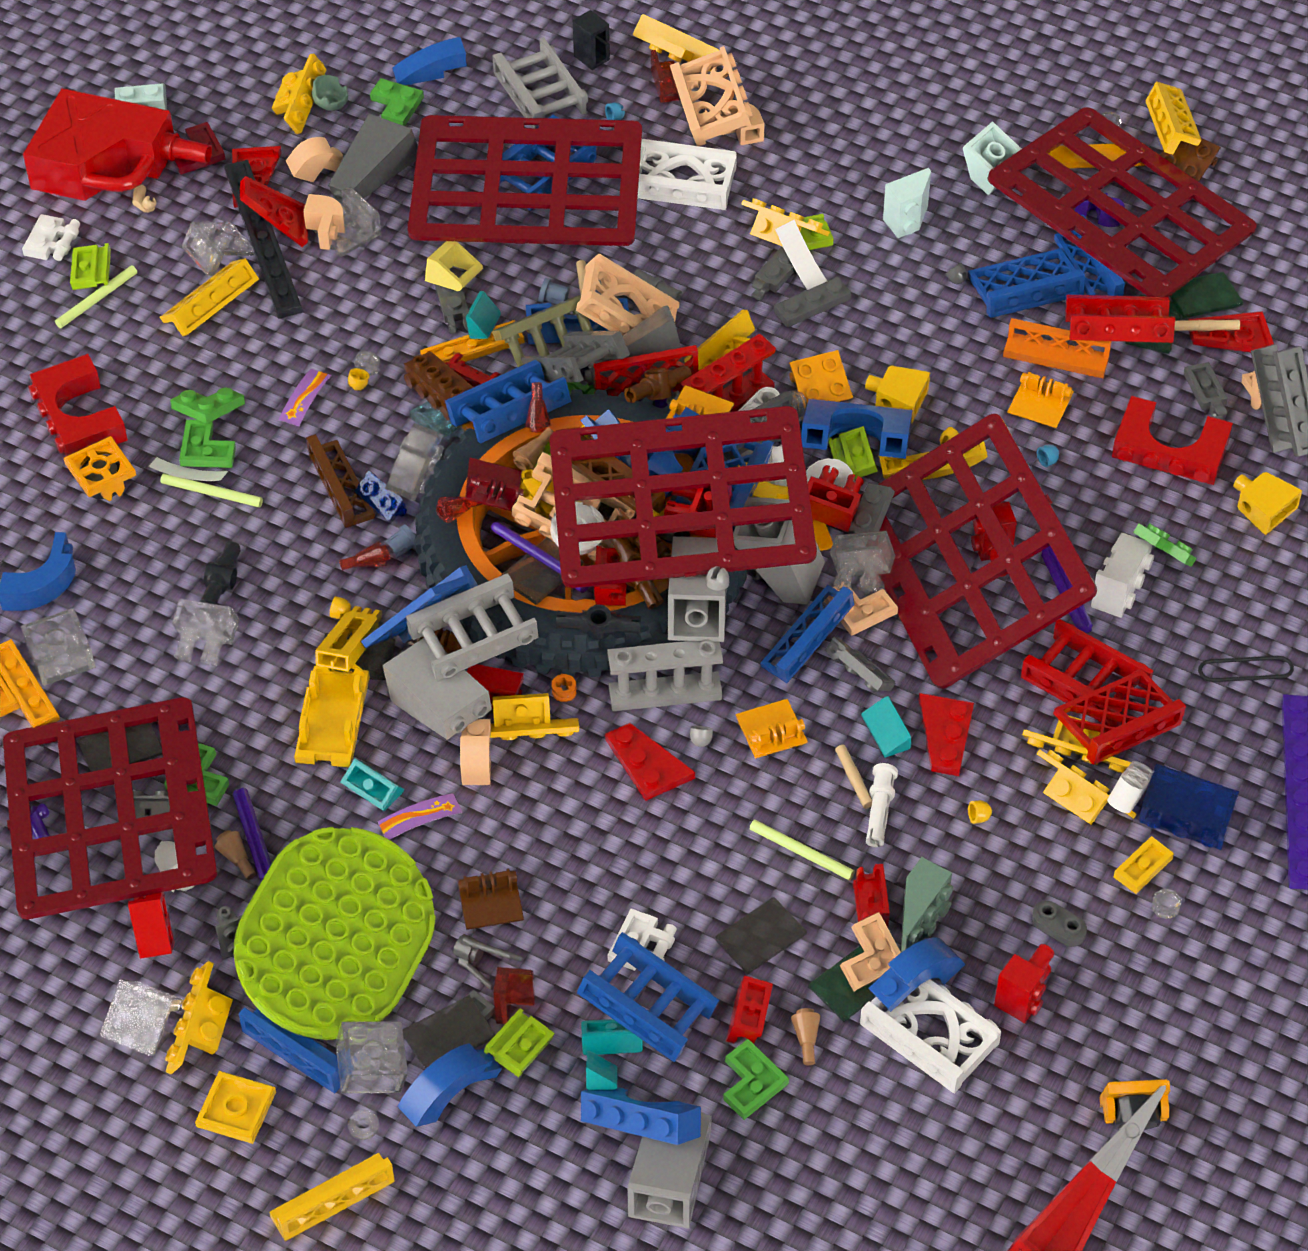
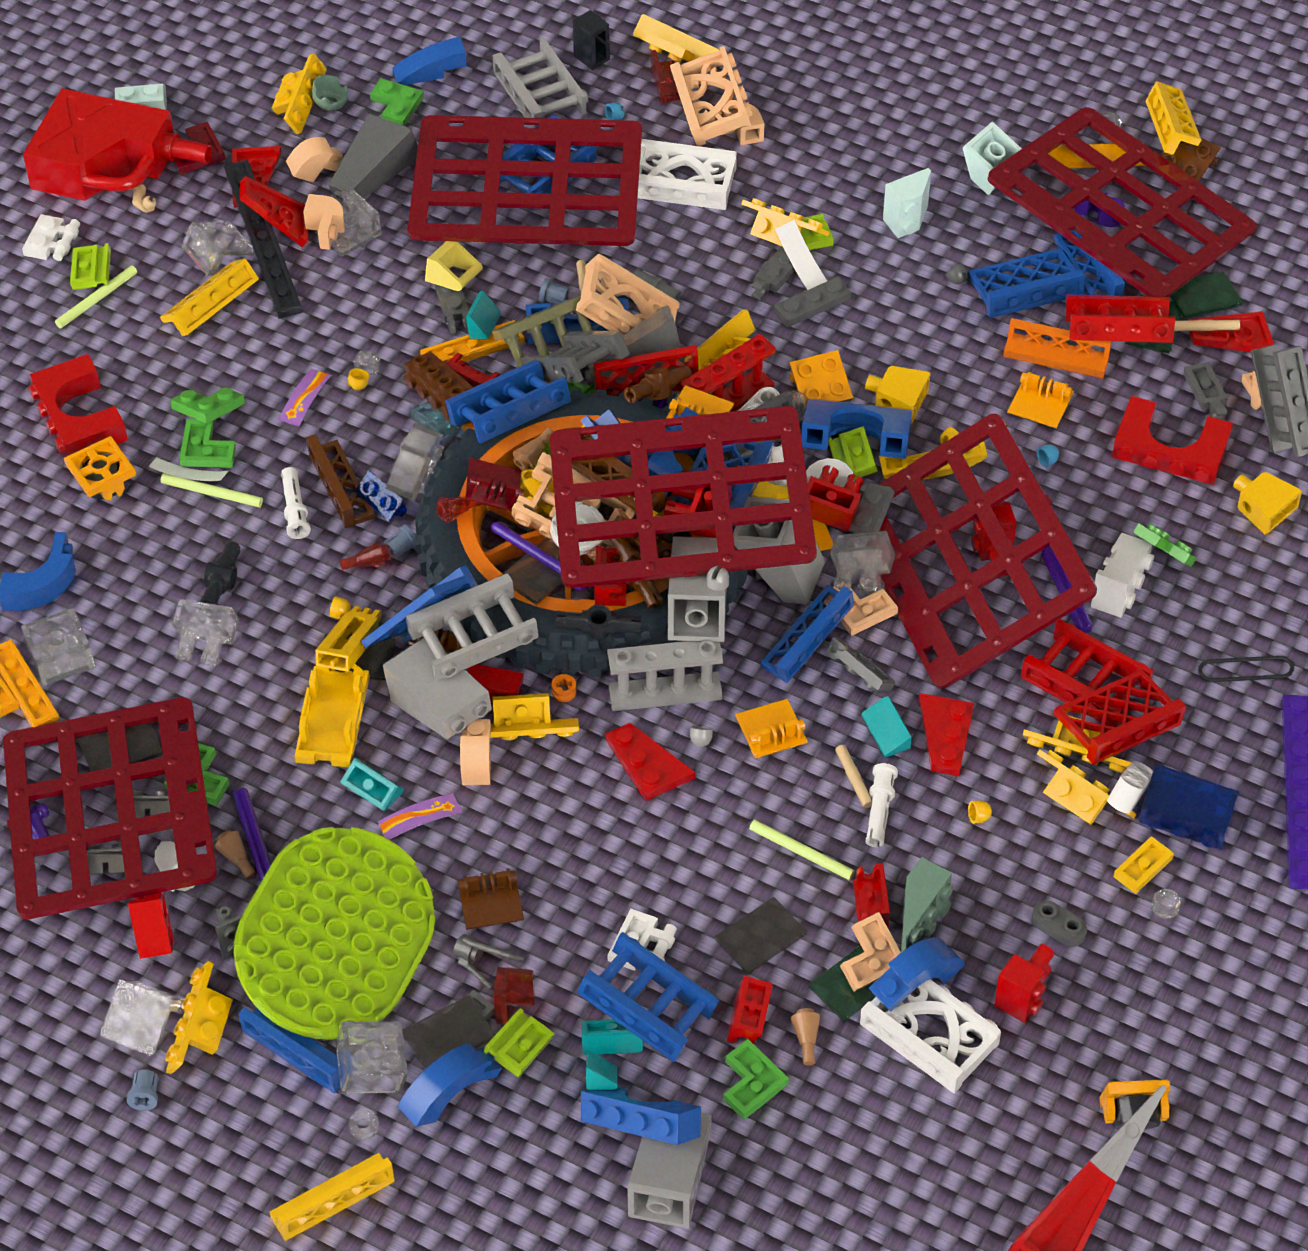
(98, 857): none -> dark grey hinge
(143, 1091): none -> sand blue bush
(235, 1107): yellow plate -> none
(295, 511): none -> white pin
(537, 414): clear red cone -> none

